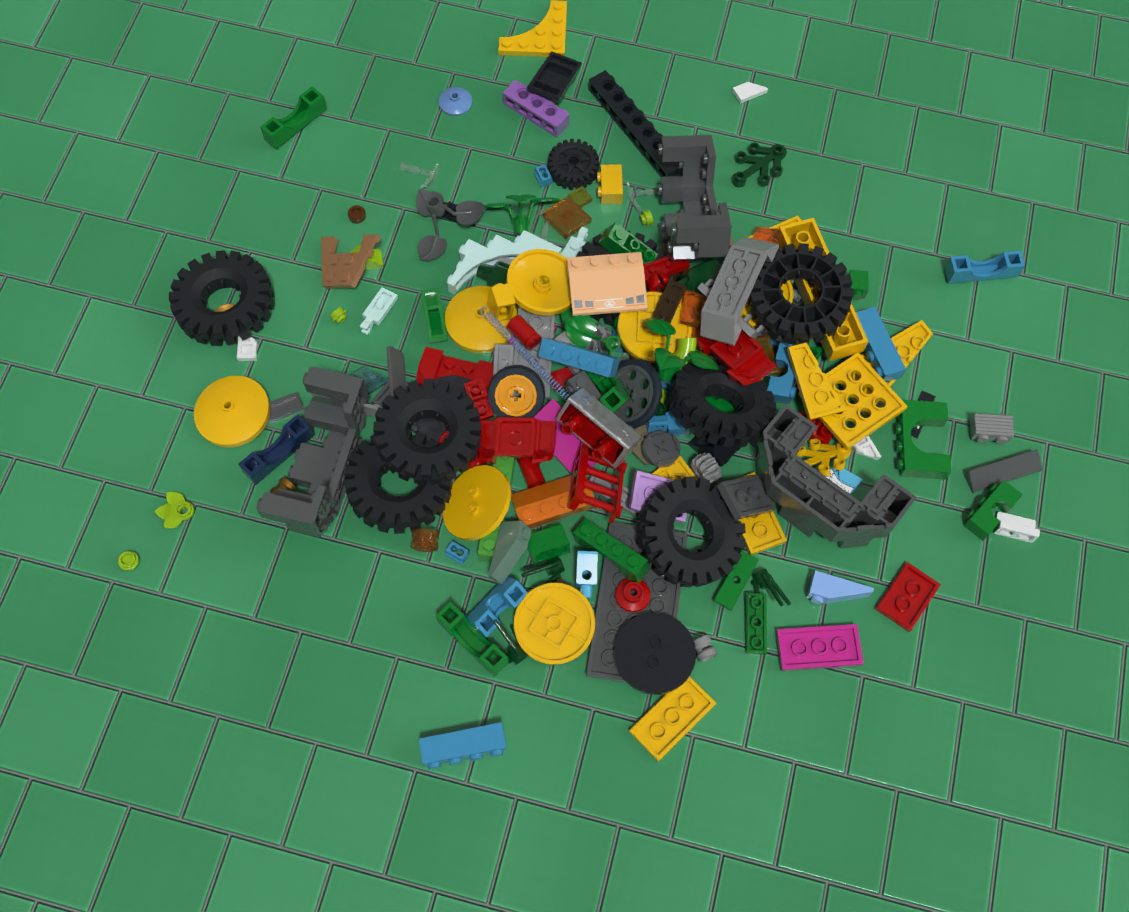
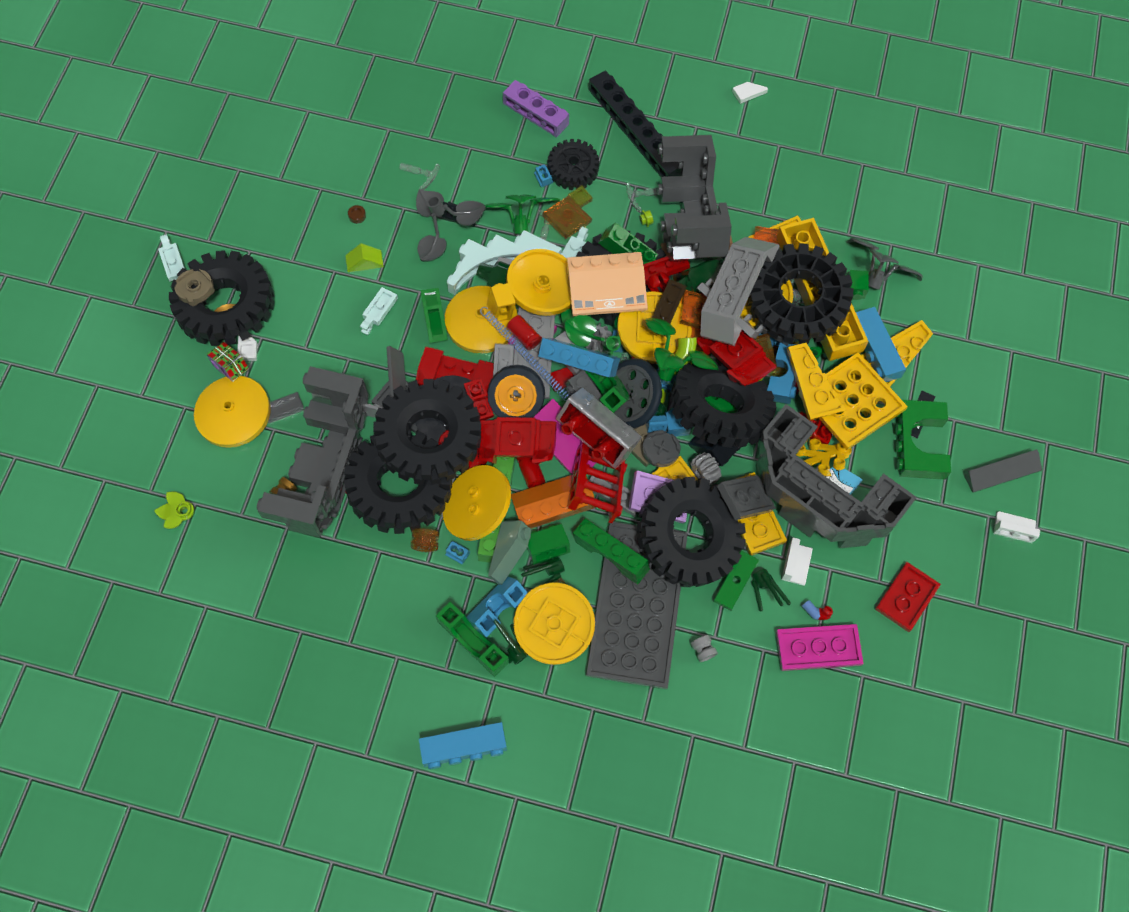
(128, 560): lime plate -> none
(170, 258): none -> light aqua plate
(198, 294): none -> dark tan plate
(225, 361): none -> piece
(260, 464): dark blue arch -> none
(309, 106): green arch -> none
(338, 315): lime plate -> none
(344, 269): medium nougat wing -> none
(372, 379): clear light blue slope -> none
(455, 101): medium blue dish -> none
(542, 39): yellow plate -> none
(555, 76): black slope -> none
(586, 564): torso -> none
(610, 184): yellow brick -> none
(629, 602): red piece -> none
(654, 653): black plate -> none
(672, 718): yellow tile -> none
(756, 635): green tile -> none
(760, 163): dark green plant -> none
(797, 563): none -> white panel
(818, 613): none -> arm
(831, 589): light blue slope -> none
(867, 449): white tile -> none
(877, 276): none -> dark grey plant
(983, 521): green arch -> none
(991, 428): light grey brick -> none
(1003, 266): dark azure arch -> none

